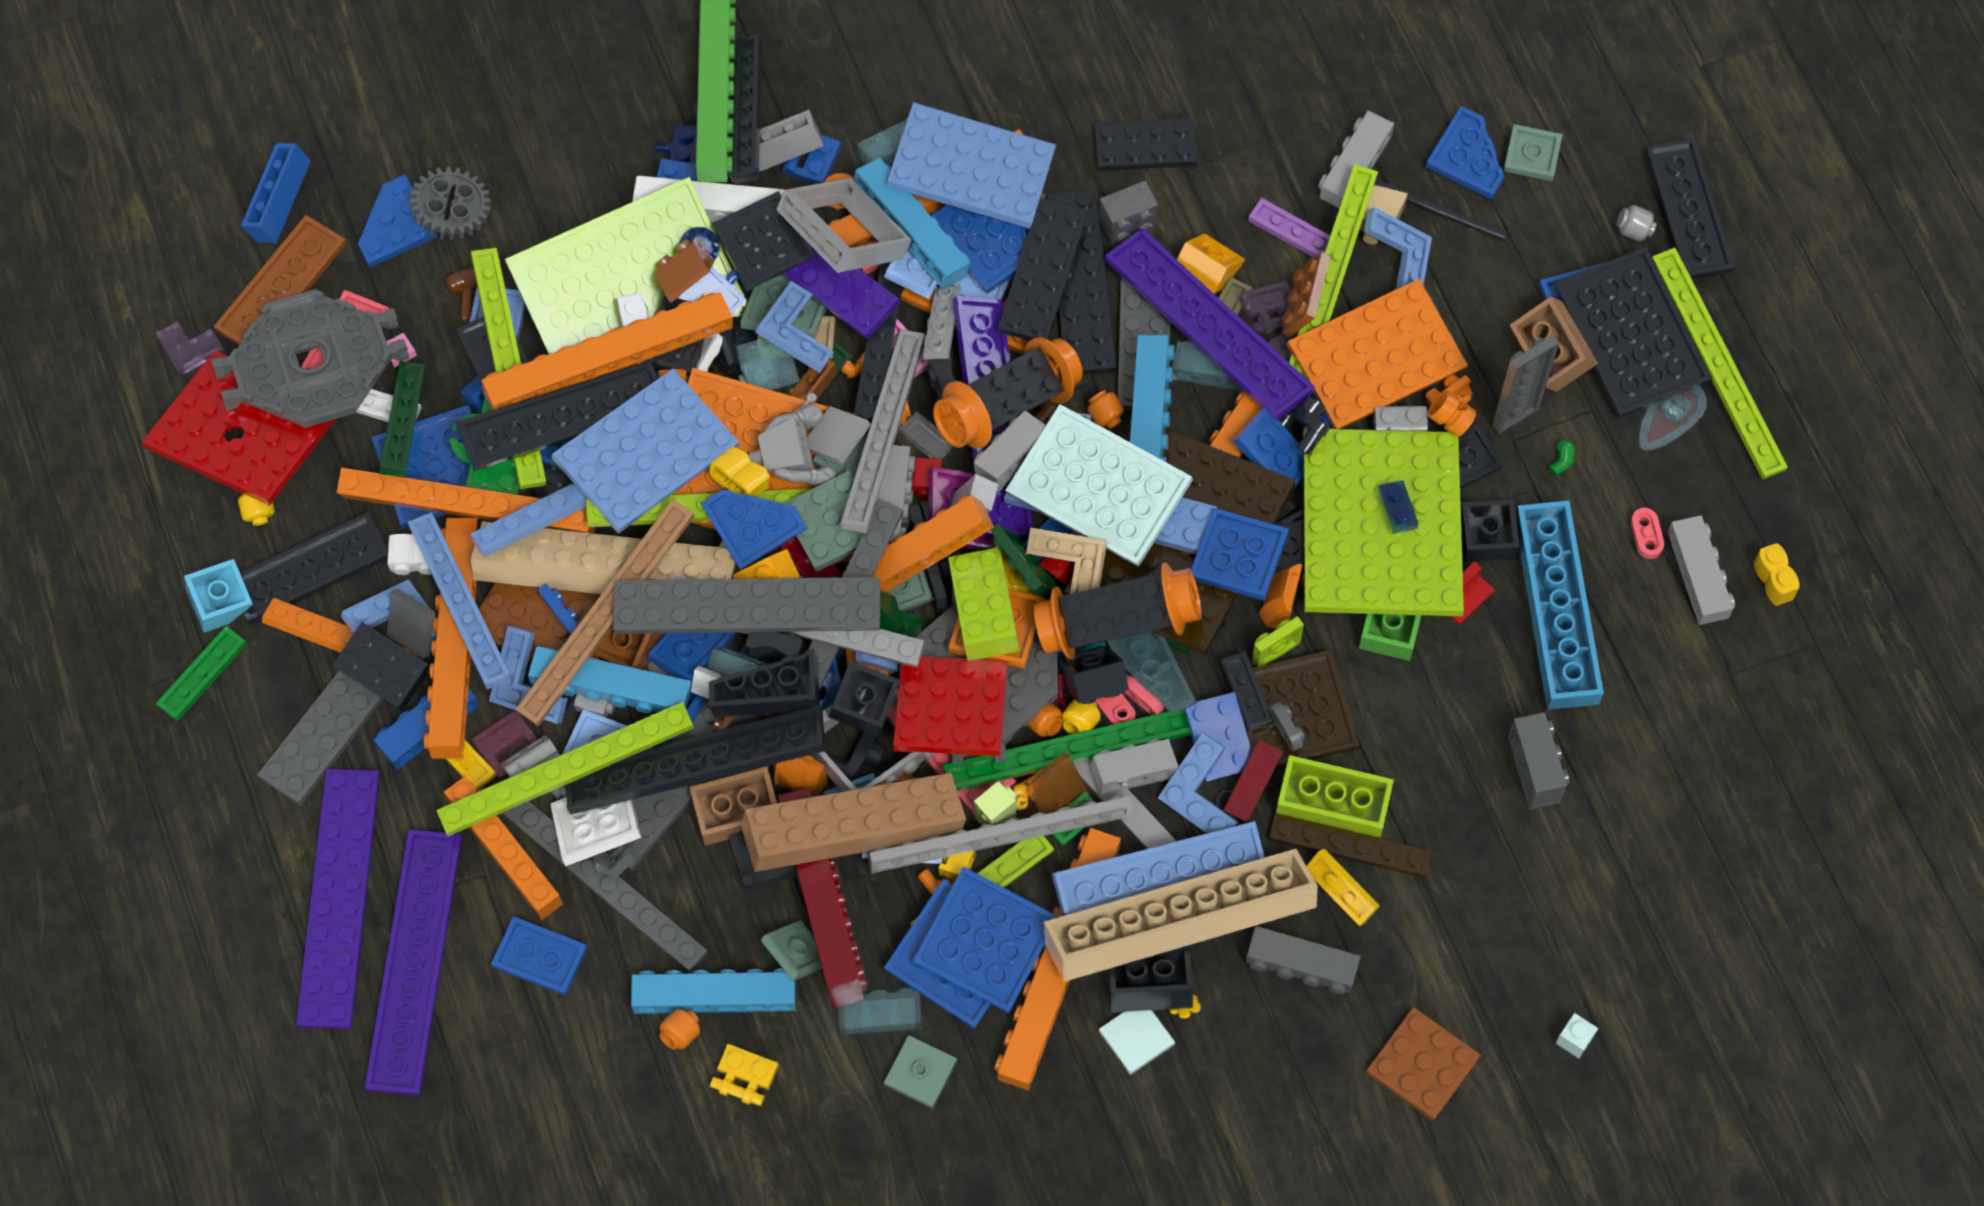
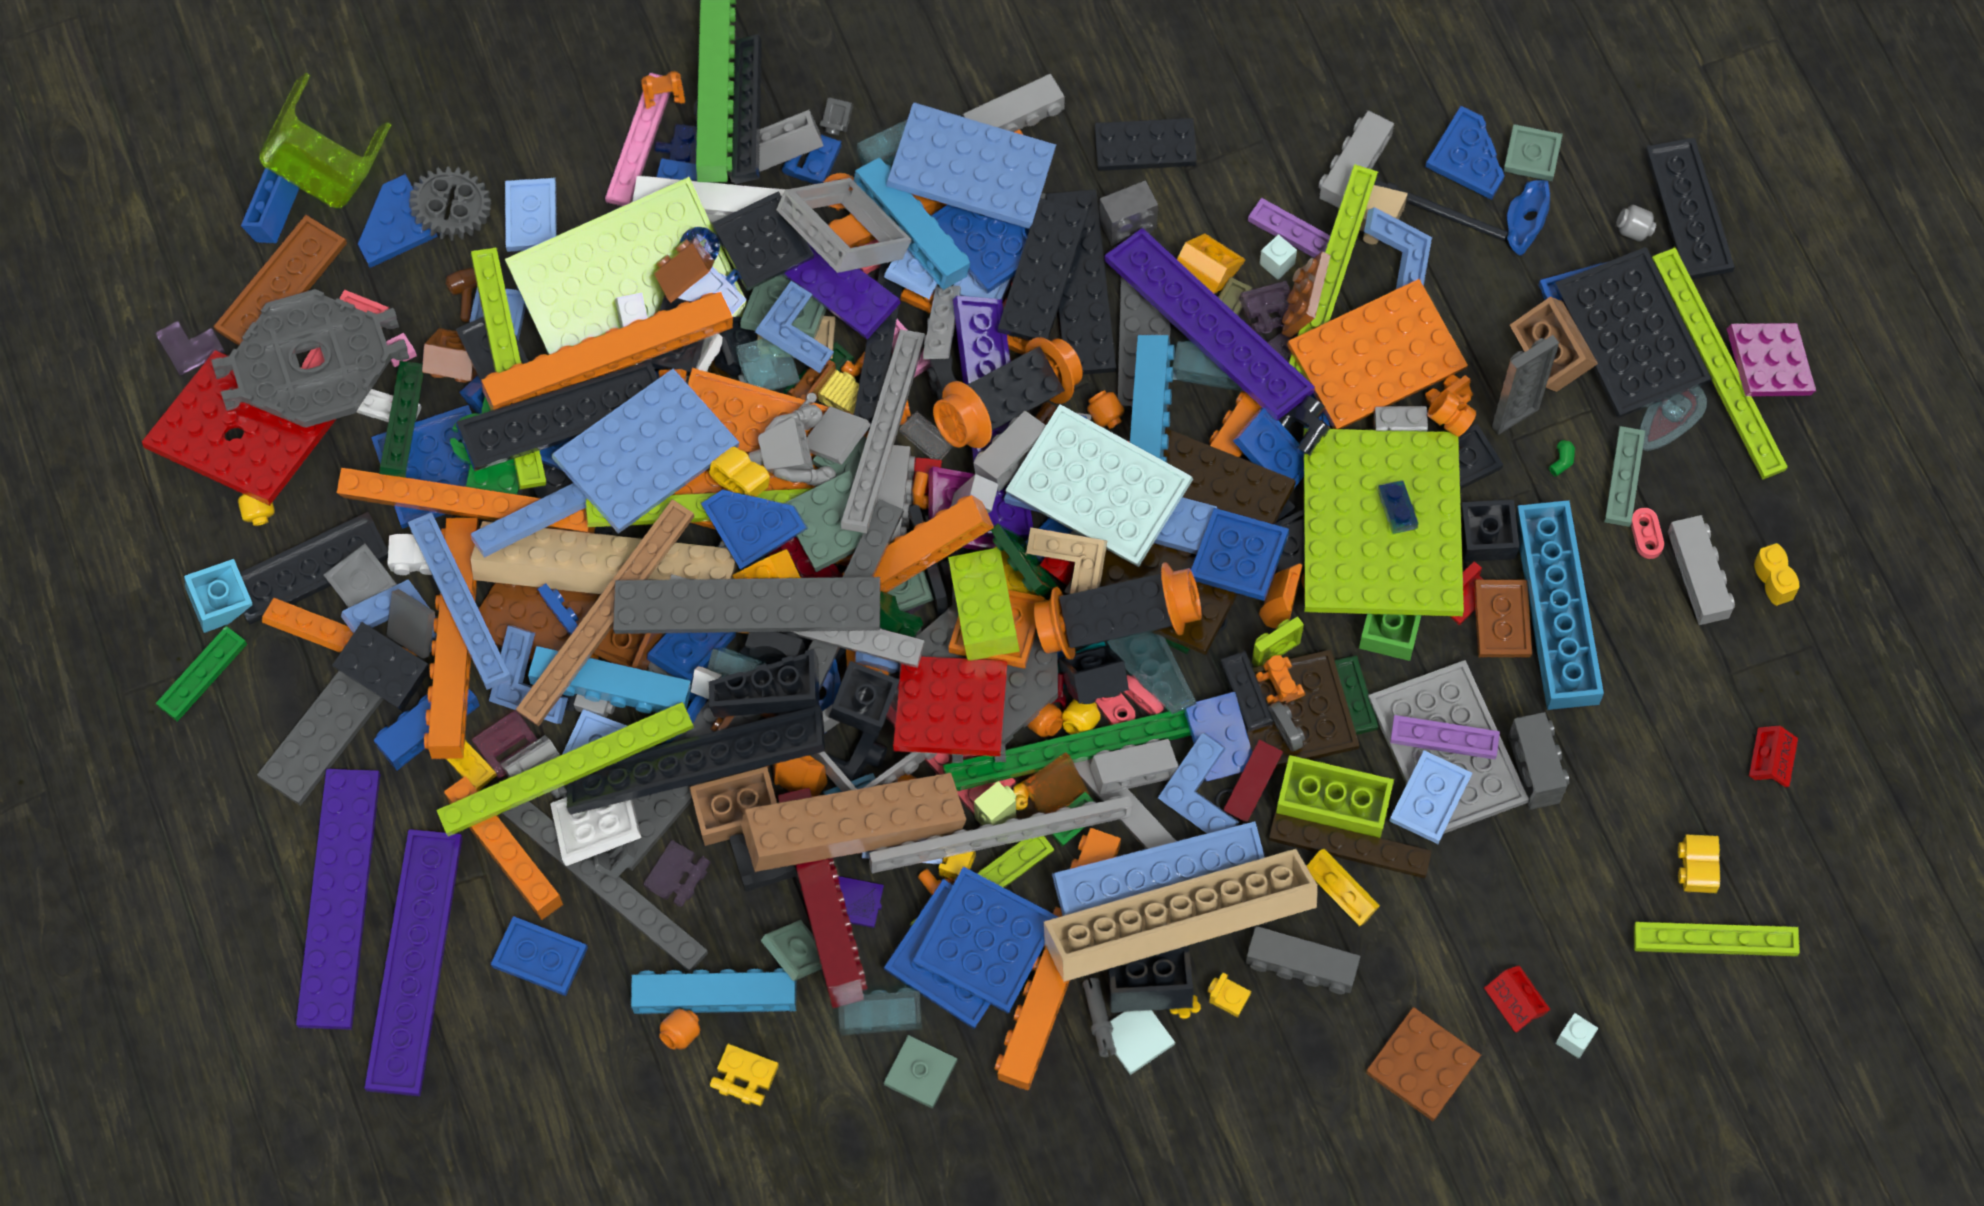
(314, 160): none -> clear neon green windscreen
(359, 577): none -> tile
(447, 357): none -> slope
(530, 213): none -> light blue plate
(636, 149): none -> bright pink tile
(656, 85): none -> orange piece
(669, 871): none -> clear purple plate
(836, 116): none -> dark grey bracket
(840, 392): none -> light yellow brick
(861, 900): none -> dark purple piece
(919, 489): none -> orange arm
(1022, 106): none -> light grey brick
(1101, 1026): none -> dark grey pin
(1228, 995): none -> yellow bracket
(1278, 257): none -> light aqua brick
(1281, 680): none -> orange piece
(1356, 695): none -> dark green tile
(1430, 797): none -> light blue plate
(1445, 737): none -> medium lavender plate
(1452, 698): none -> light grey plate
(1502, 618): none -> dark orange plate
(1516, 998): none -> red panel
(1534, 198): none -> blue piece
(1624, 476): none -> sand green plate
(1700, 863): none -> yellow brick
(1716, 939): none -> lime plate
(1771, 359): none -> plate
(1773, 755): none -> red panel

